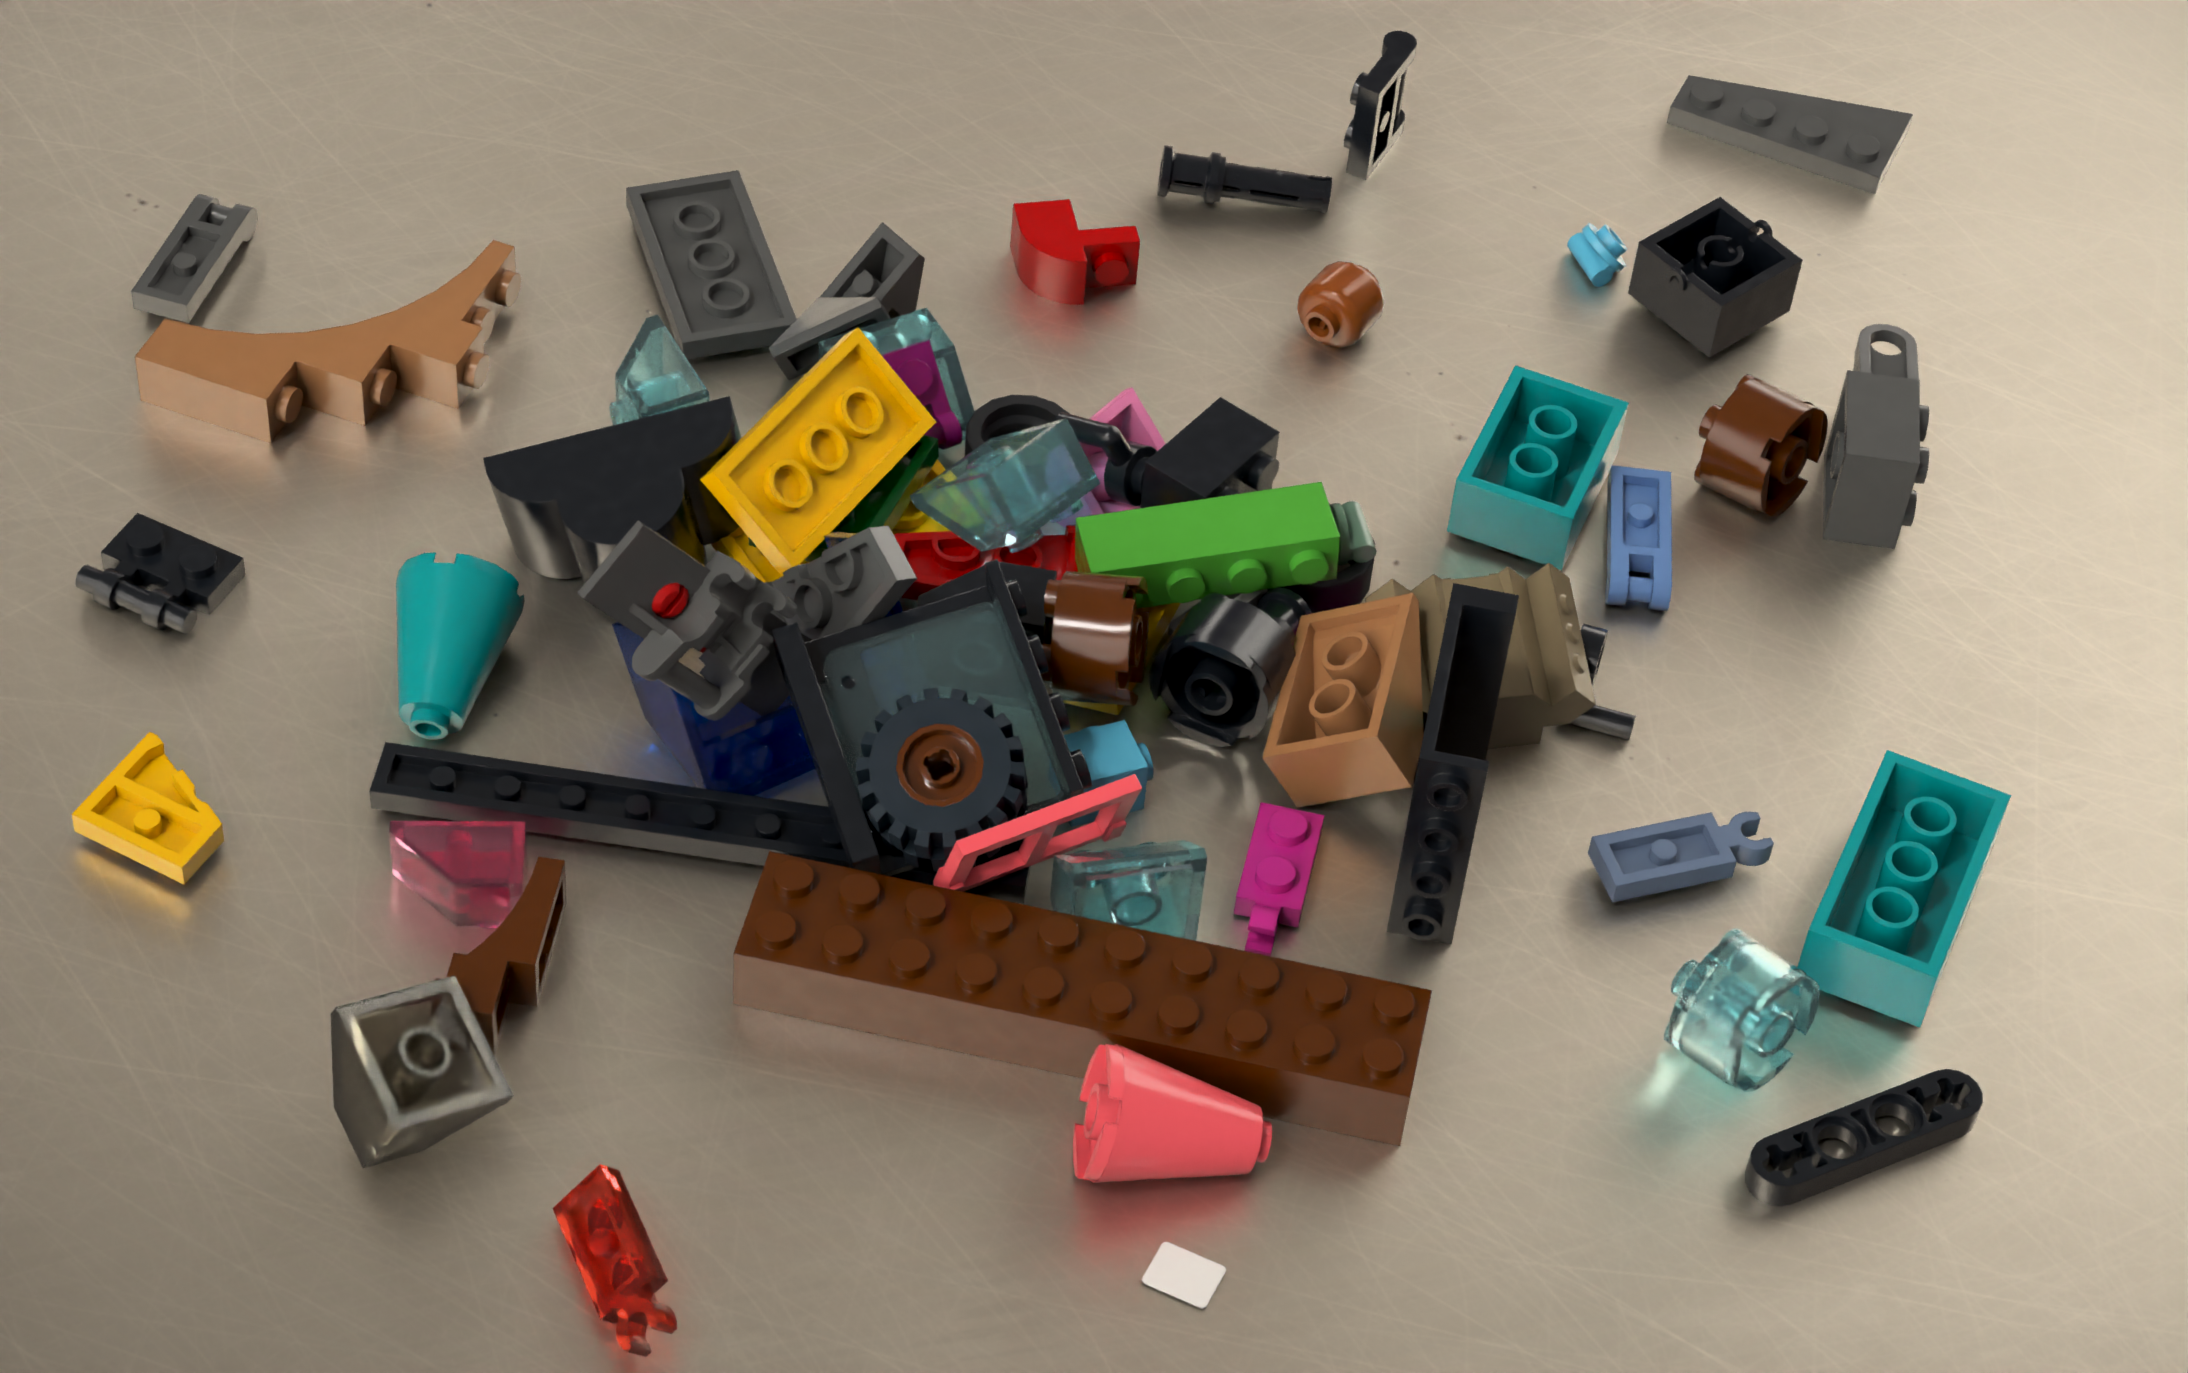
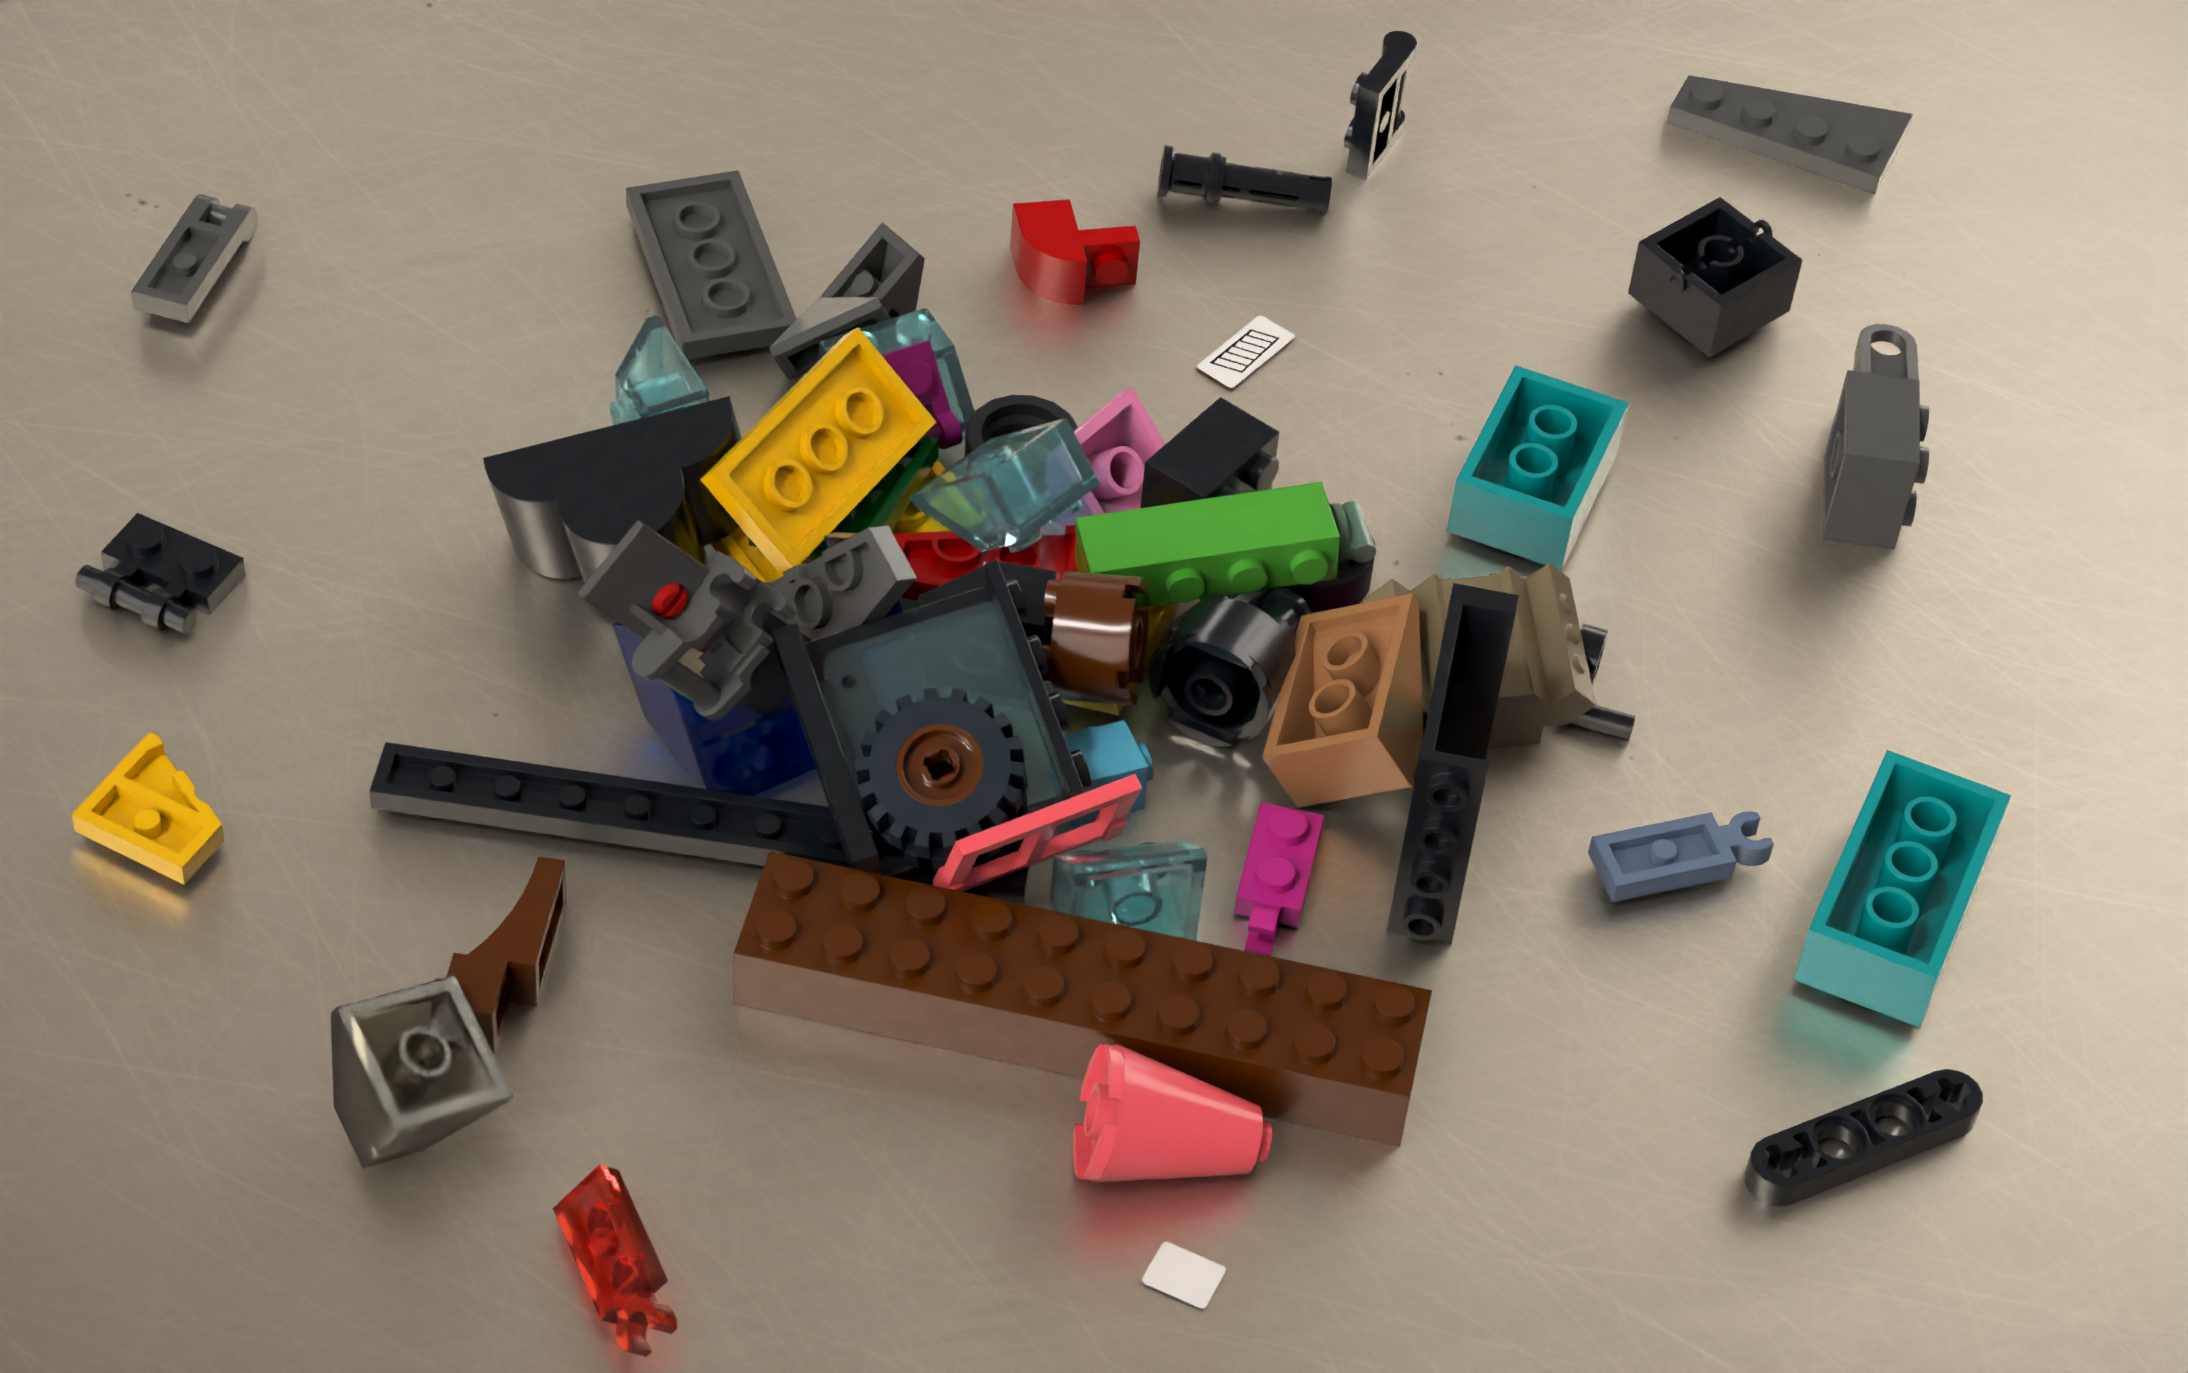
(344, 371): medium nougat arch -> none
(449, 637): teal cone -> none
(463, 867): clear pink slope -> none
(1125, 458): black plate -> none
(1245, 351): none -> white sticker
(1340, 304): dark orange head -> none
(1598, 253): medium azure plate -> none
(1639, 537): medium blue plate -> none
(1740, 1010): clear light blue brick -> none
(1760, 445): reddish brown brick -> none

